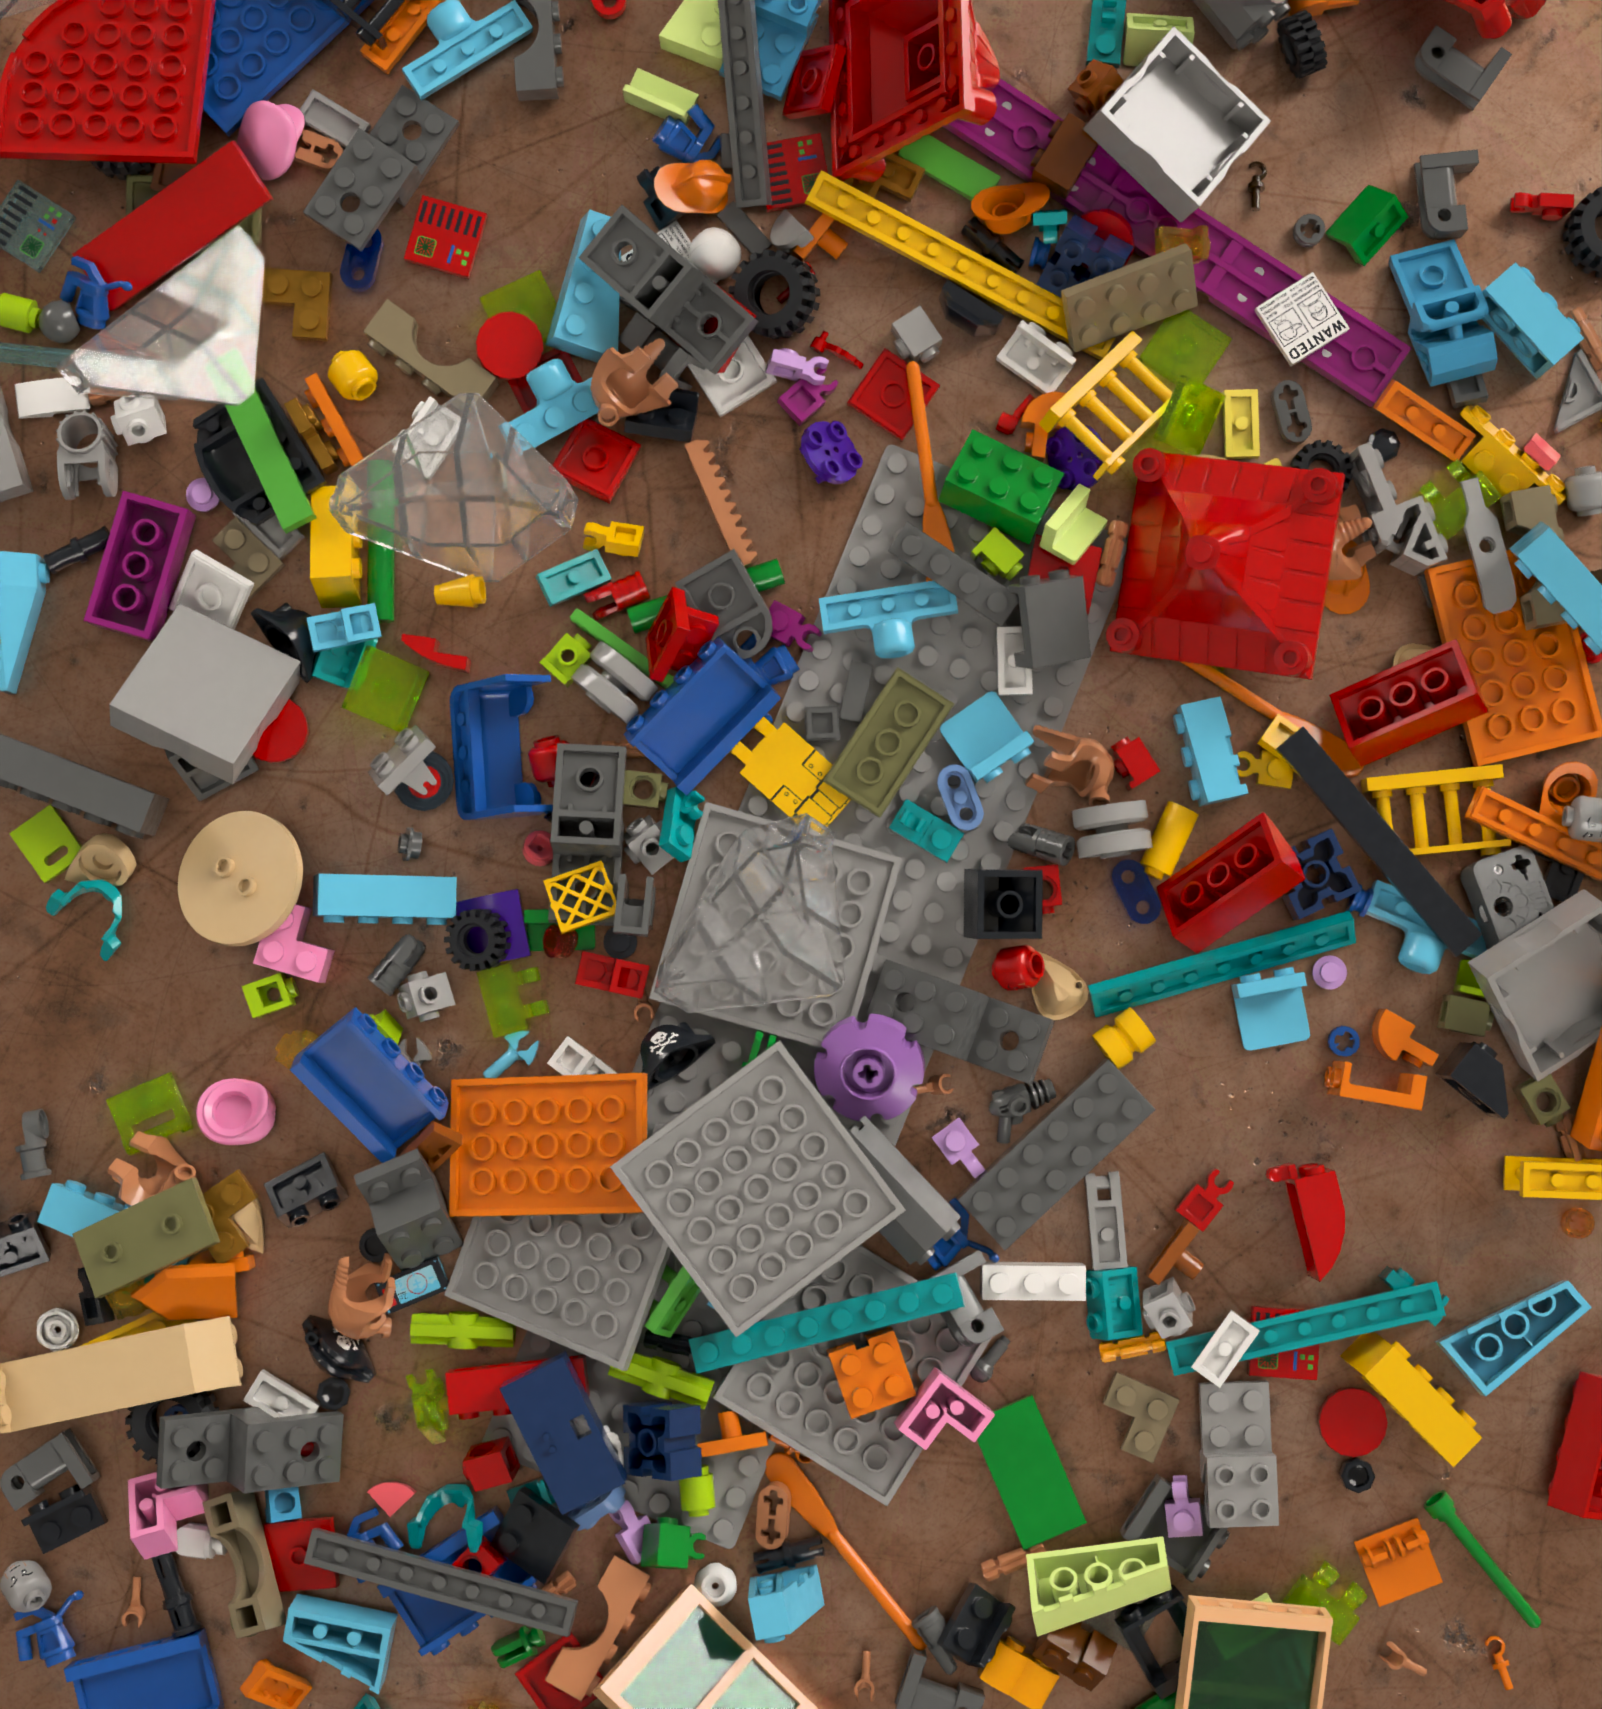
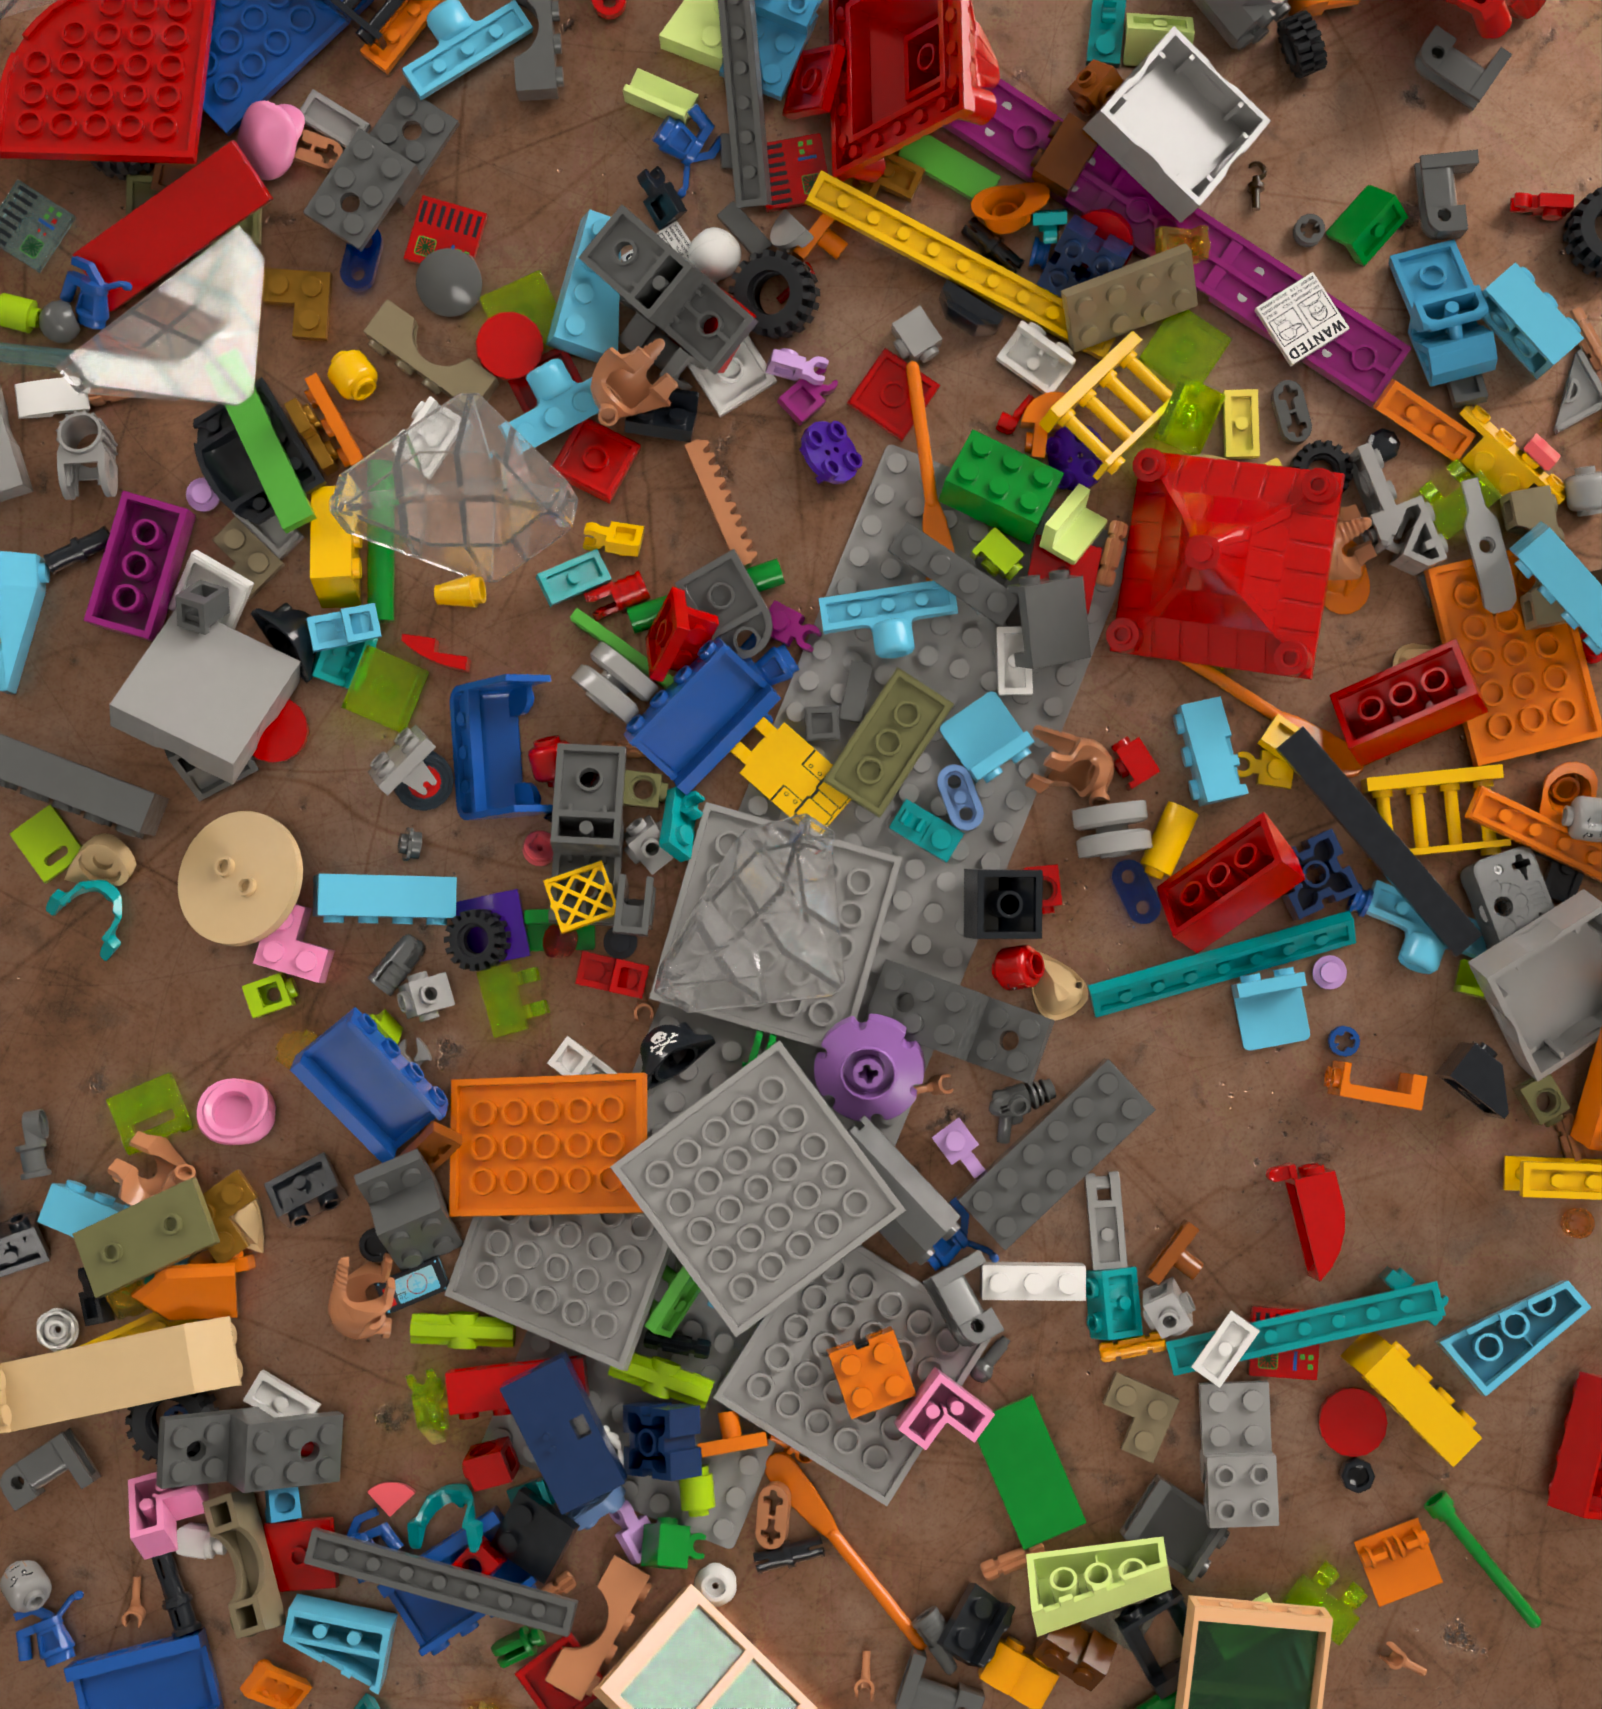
(65, 1519): black bracket -> none
(138, 419): white brick -> none
(201, 606): none -> dark grey brick
(333, 1393): black tile -> none
(337, 1353): black hat -> none
(449, 282): none -> dark grey dish
(512, 1055): medium azure bar -> none
(564, 670): lime brick -> none
(693, 187): orange piece -> none
(783, 1601): medium azure wedge -> none
(819, 345): red piece -> none
(828, 1322): teal plate -> none
(1043, 844): dark grey hinge -> none
(1124, 1038): yellow wheel -> none
(1182, 1512): lavender plate -> none
(1201, 1204): red plate -> none
(1392, 1037): orange brick -> none
(1465, 1015): olive brick -> none
(1500, 1663): orange hand -> none

